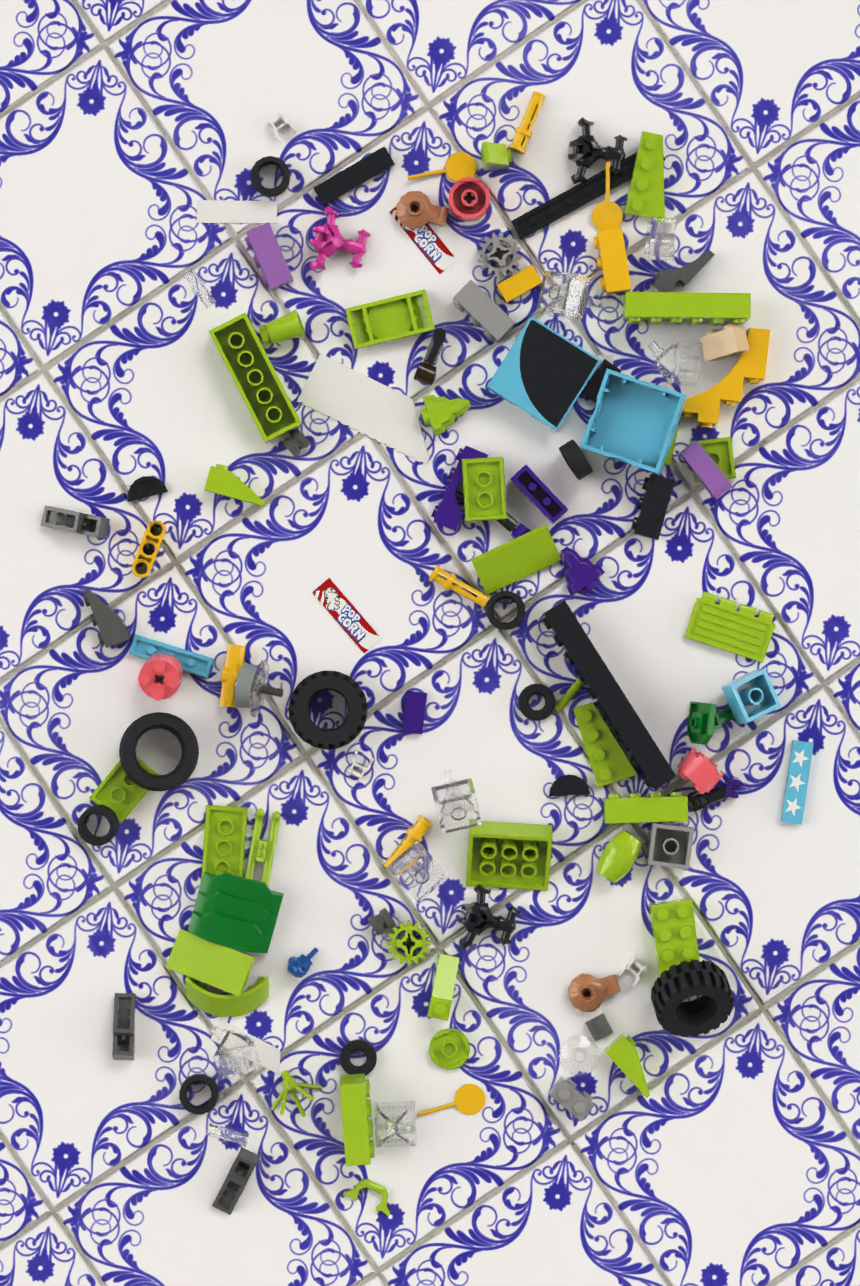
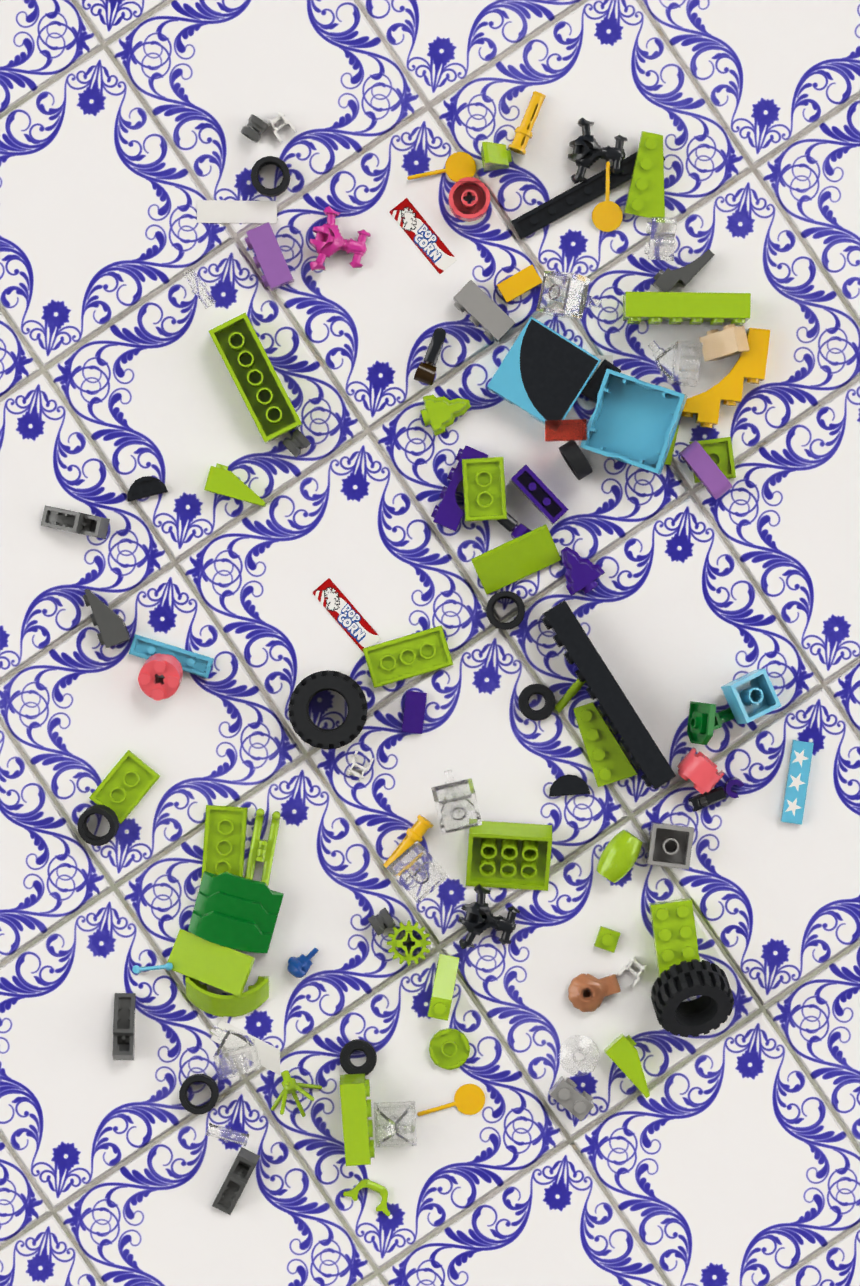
(137, 969): none -> medium azure hinge
(148, 538): yellow beam -> none
(188, 743): black tyre -> none
(230, 671): yellow piece -> none
(252, 687): piece -> none
(258, 125): none -> dark grey wheel
(282, 329): lime plant -> none
(354, 176): black tile -> none
(365, 406): white sticker -> none
(390, 319): lime slope -> none
(408, 656): none -> lime tile
(426, 211): nougat animal -> none
(481, 598): yellow pin -> none
(512, 250): light grey gear -> none
(566, 430): none -> clear red tile
(599, 1027): flat silver tile -> none
(607, 939): none -> lime plate
(612, 261): yellow brick -> none
(645, 809): lime brick -> none
(652, 506): black brick -> none
(730, 629): lime hinge -> none

